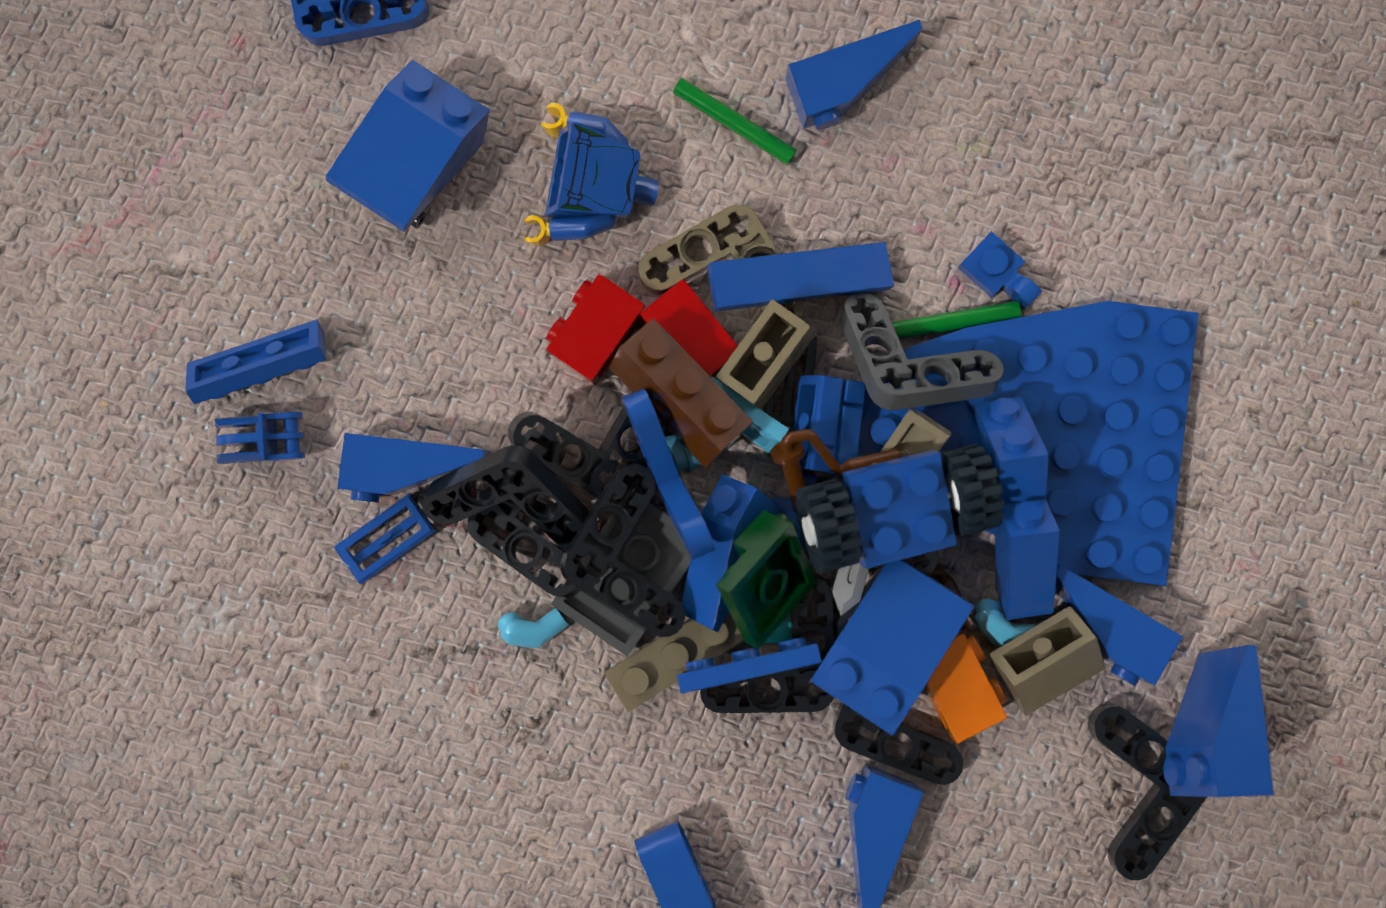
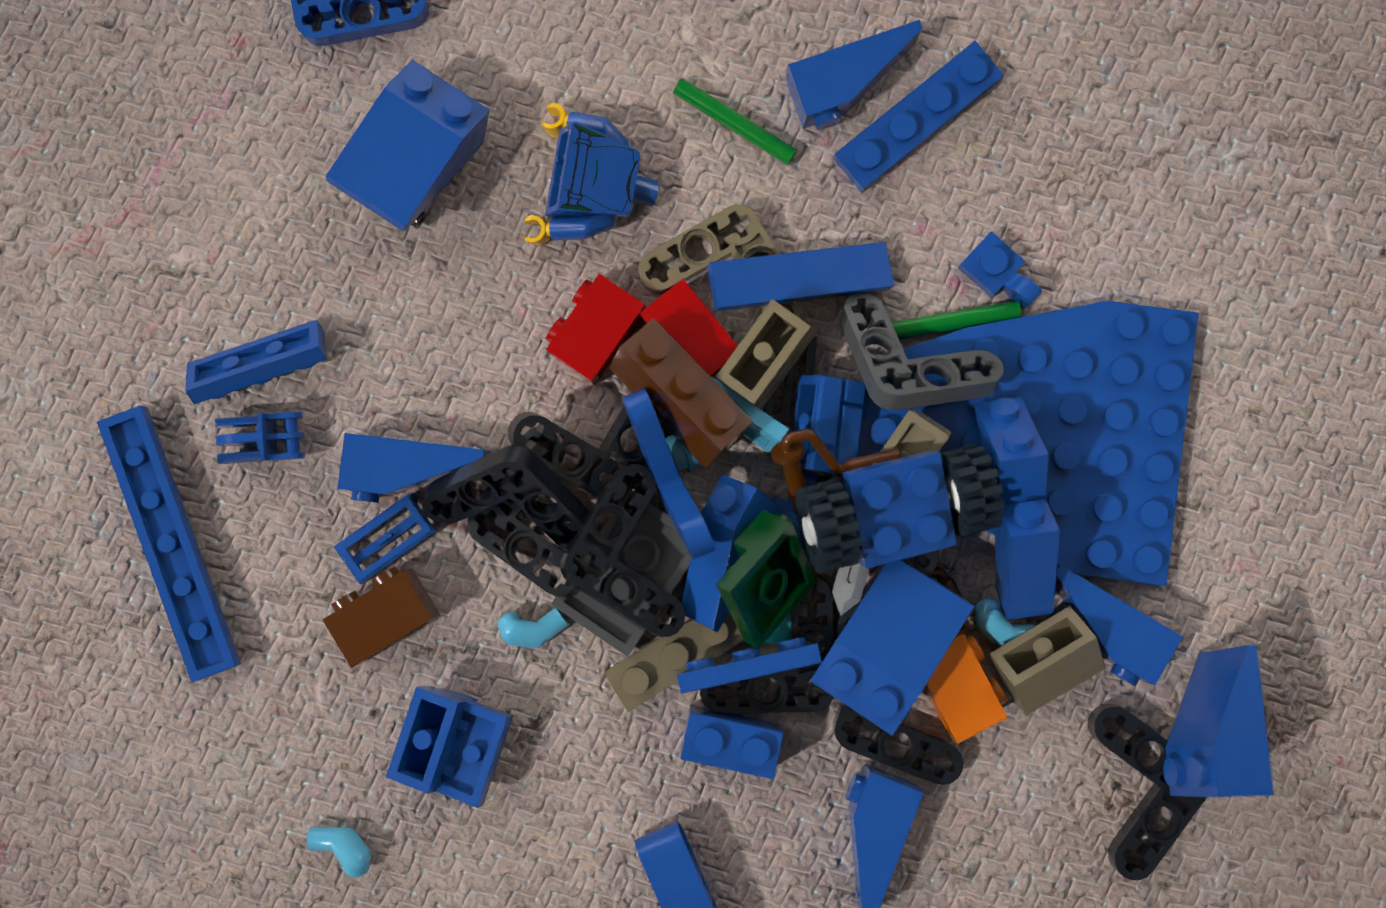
(168, 543): none -> blue plate
(346, 846): none -> medium azure arm
(380, 616): none -> reddish brown brick
(449, 745): none -> blue brick
(731, 742): none -> blue brick
(918, 116): none -> blue plate

